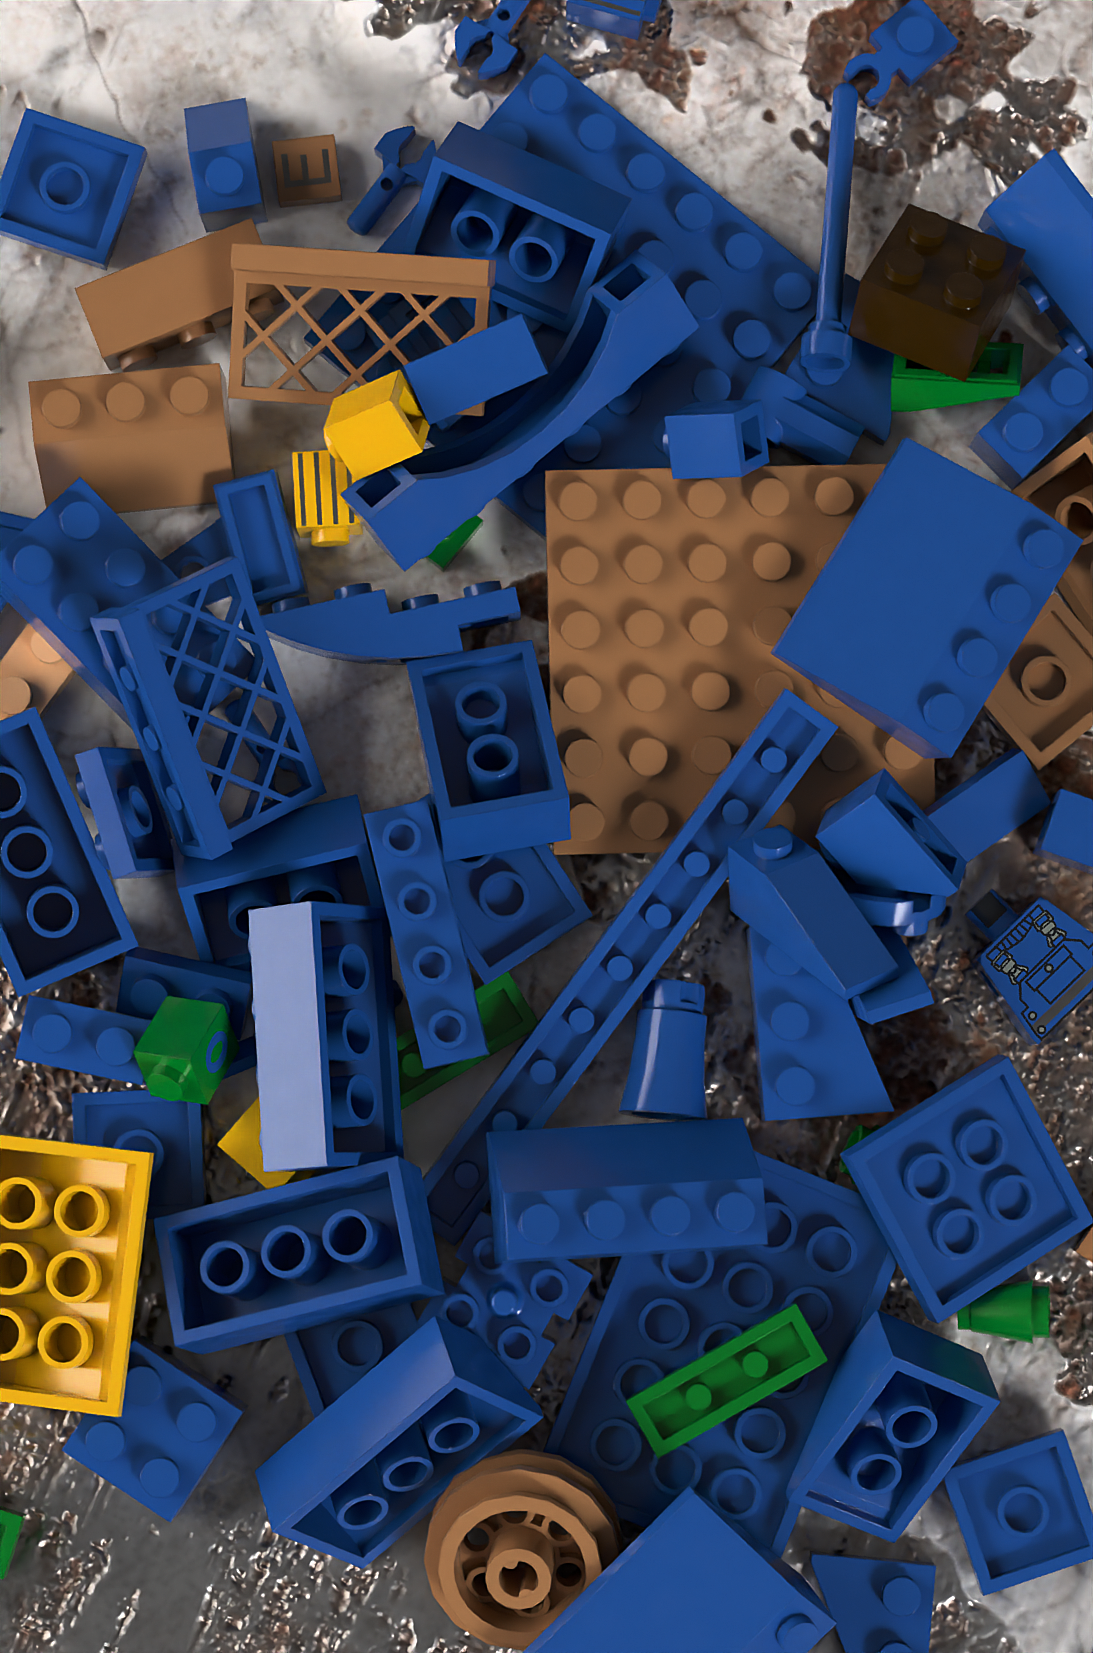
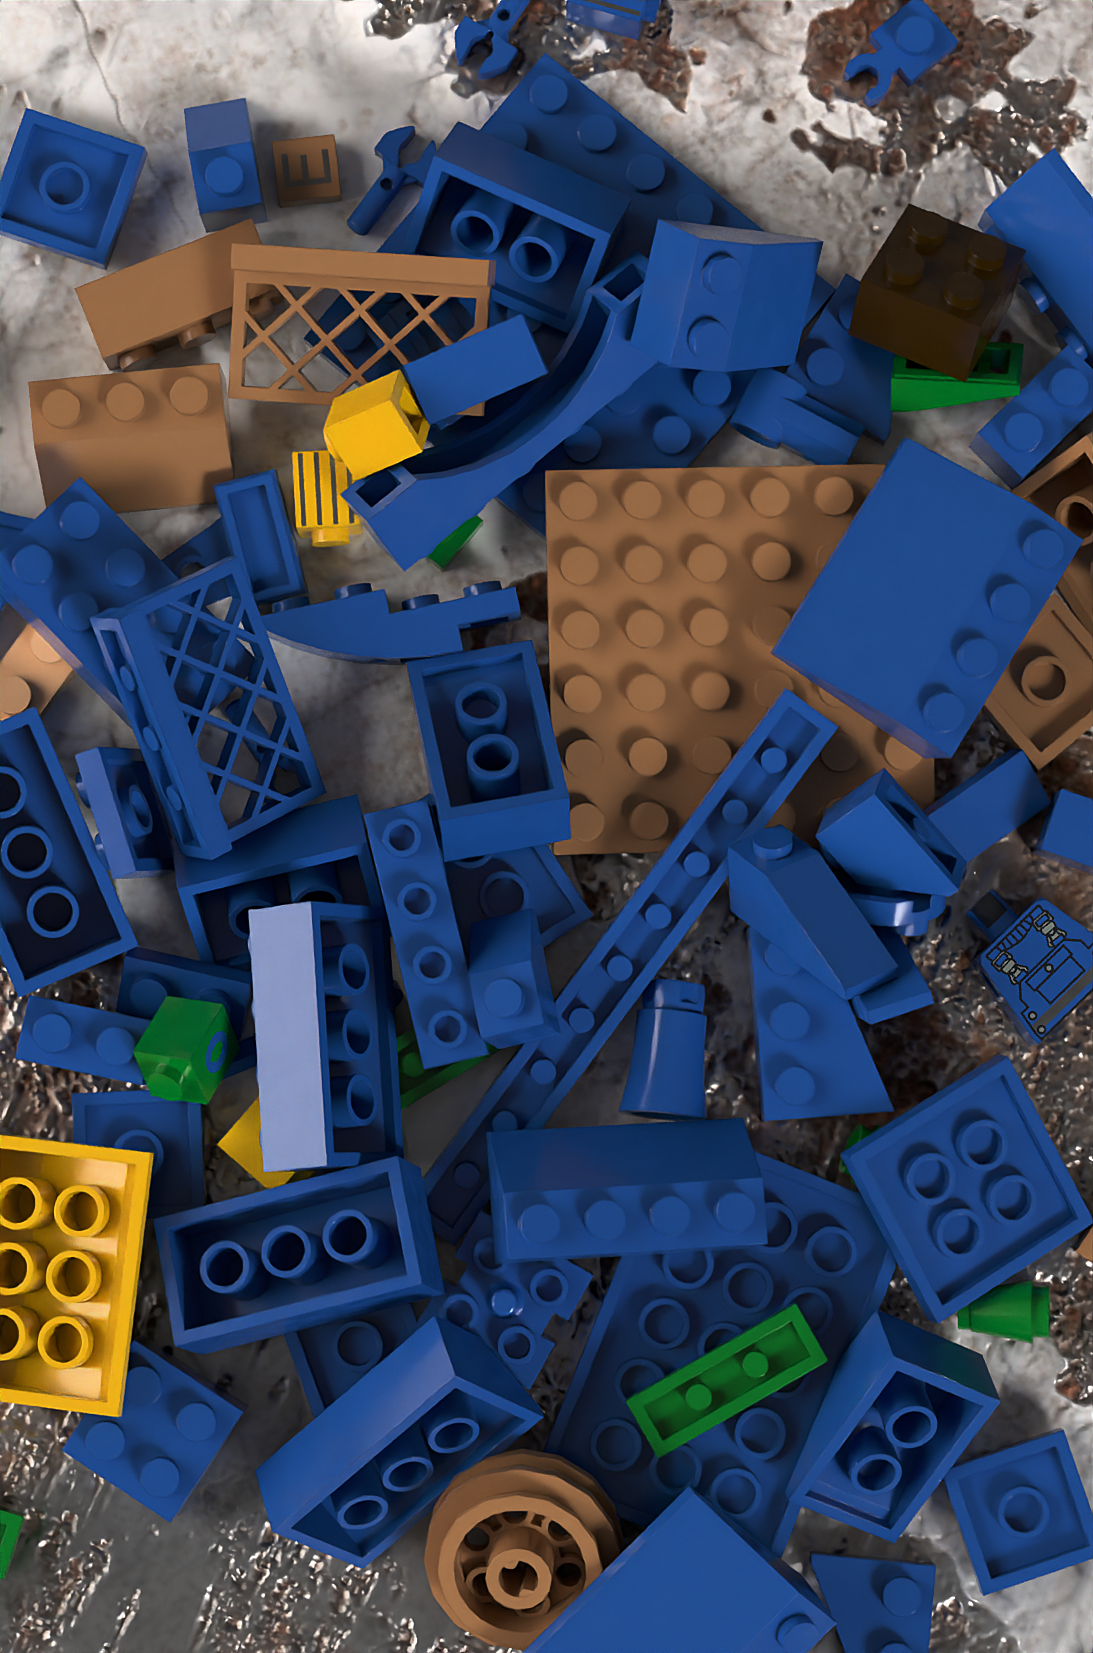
(511, 980): none -> blue slope
(716, 439): blue brick -> none
(724, 297): none -> blue slope
(827, 344): blue piece -> none

